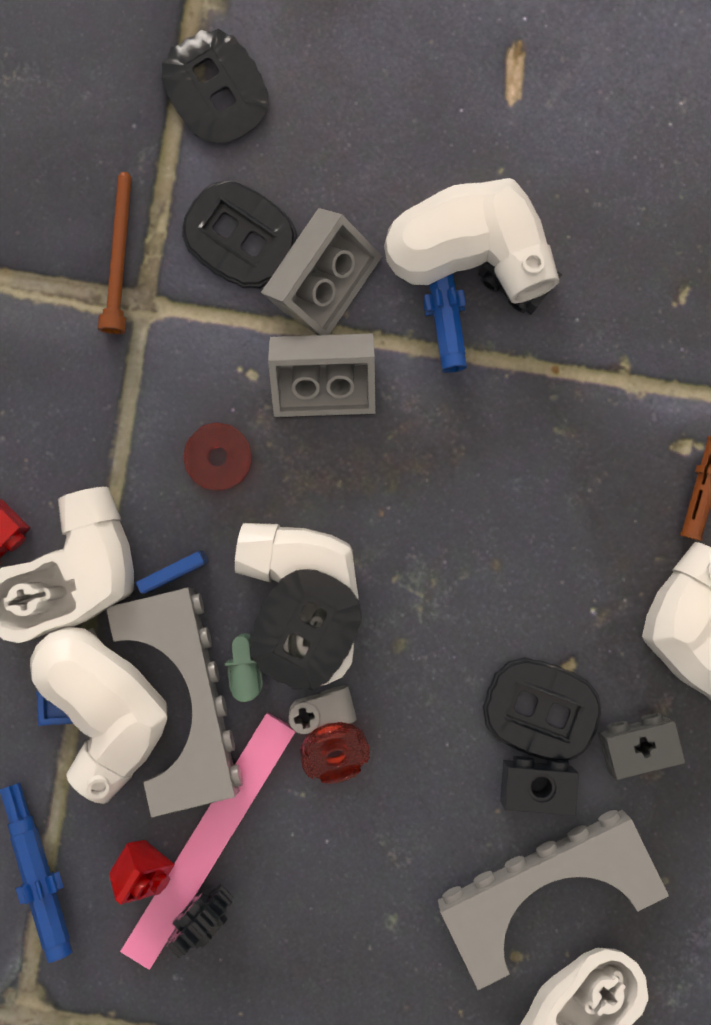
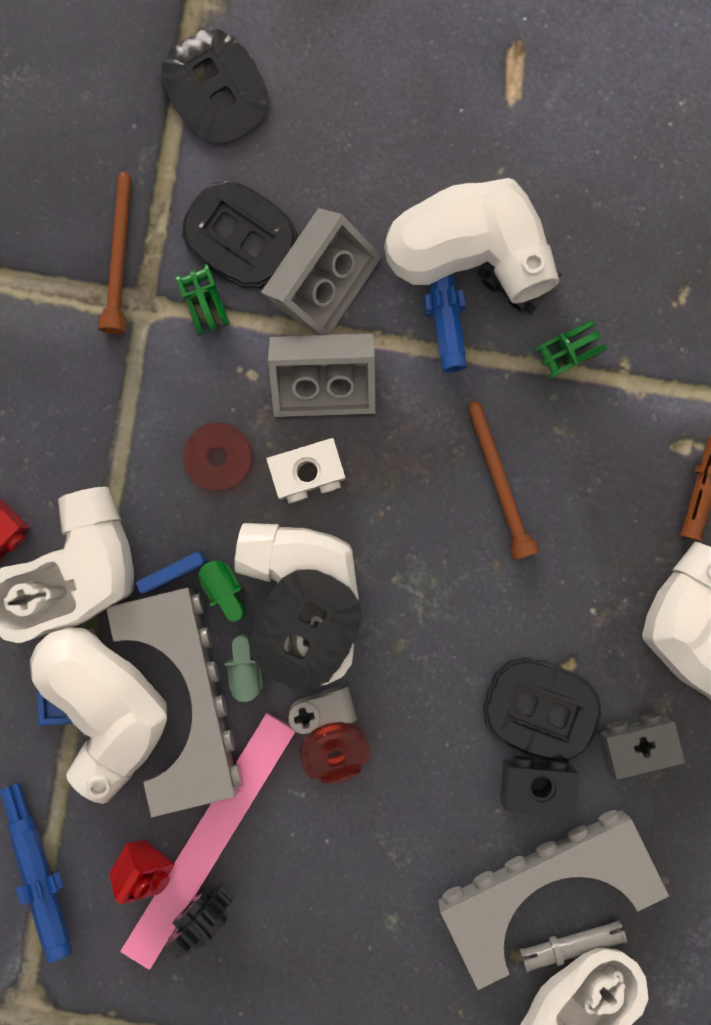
(201, 296): none -> green arm
(223, 588): none -> green arm
(285, 470): none -> white brick
(521, 543): none -> dark orange piece
(568, 350): none -> green arm
(572, 946): none -> light grey pin

